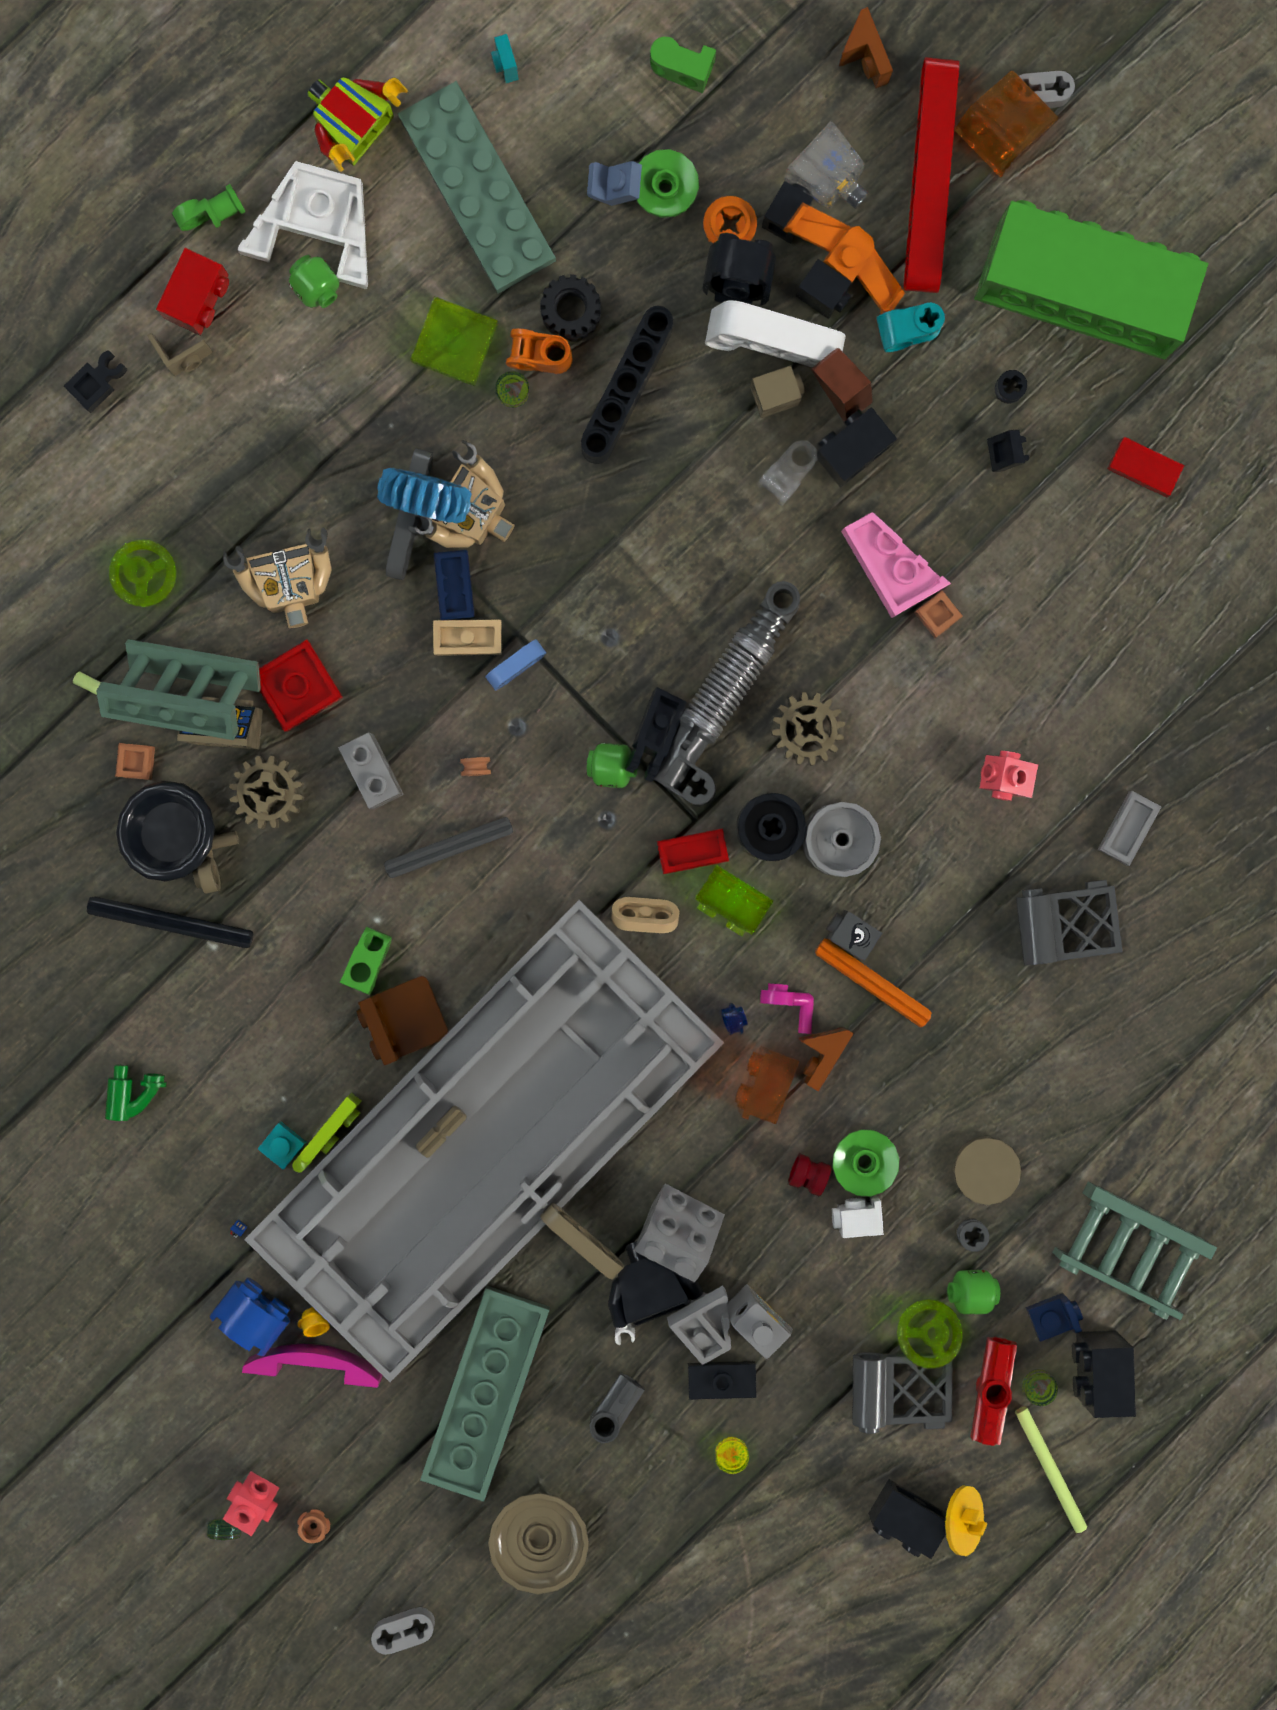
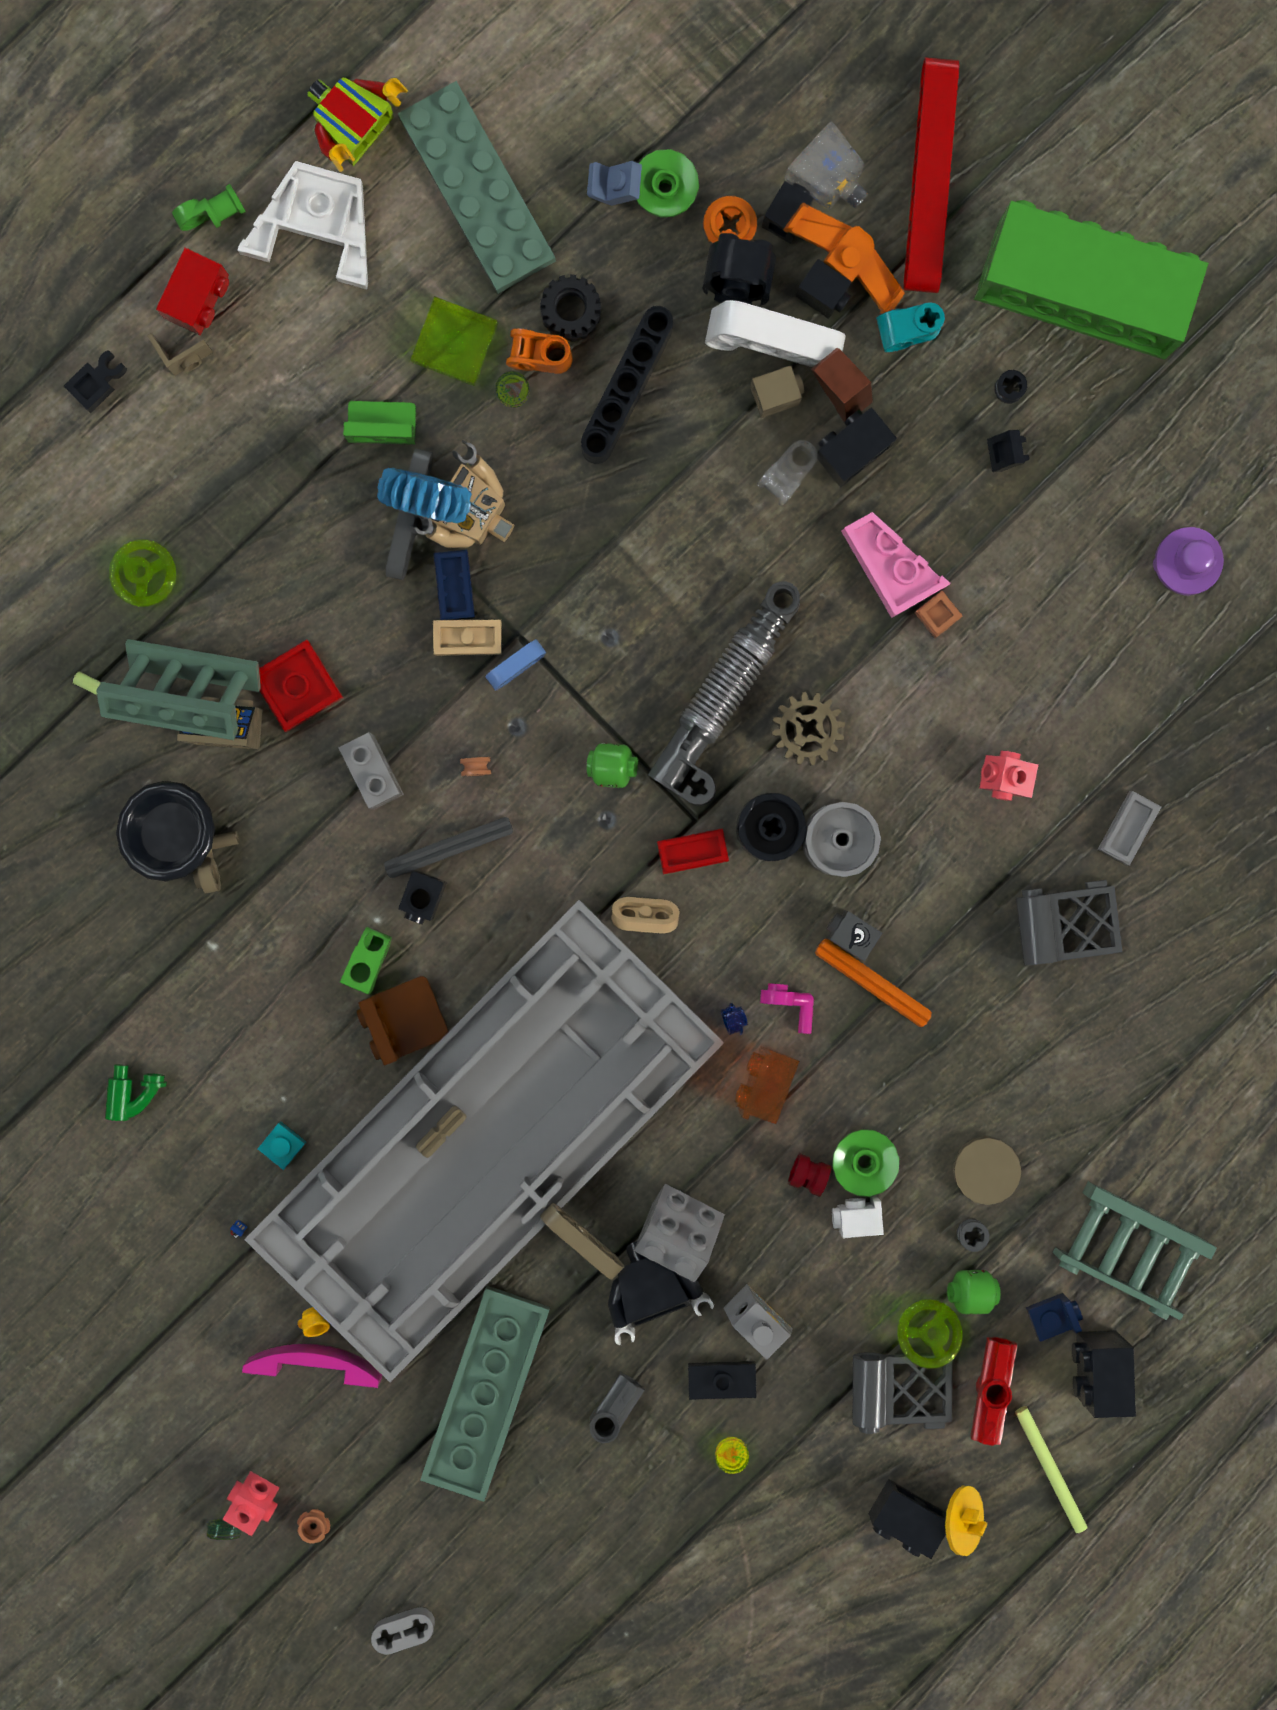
(135, 761): nougat tile -> none
(169, 922): black axle -> none
(250, 1316): blue brick -> none
(266, 806): dark tan gear -> none
(285, 577): torso -> none
(313, 281): bright green head -> none
(325, 1137): lime hinge -> none
(380, 422): none -> bright green panel
(433, 886): none -> black brick
(504, 59): teal plate -> none
(538, 1543): dark tan hat -> none
(656, 731): black hinge -> none
(682, 64): bright green leg -> none
(704, 1326): light grey wing -> none
(732, 900): clear neon green brick -> none
(830, 1046): dark orange slope -> none
(866, 44): dark orange slope -> none
(1005, 122): clear orange bracket -> none
(1039, 1387): clear green tile -> none
(1042, 83): light grey beam -> none
(1145, 467): red tile -> none
(1188, 561): none -> medium lavender plate

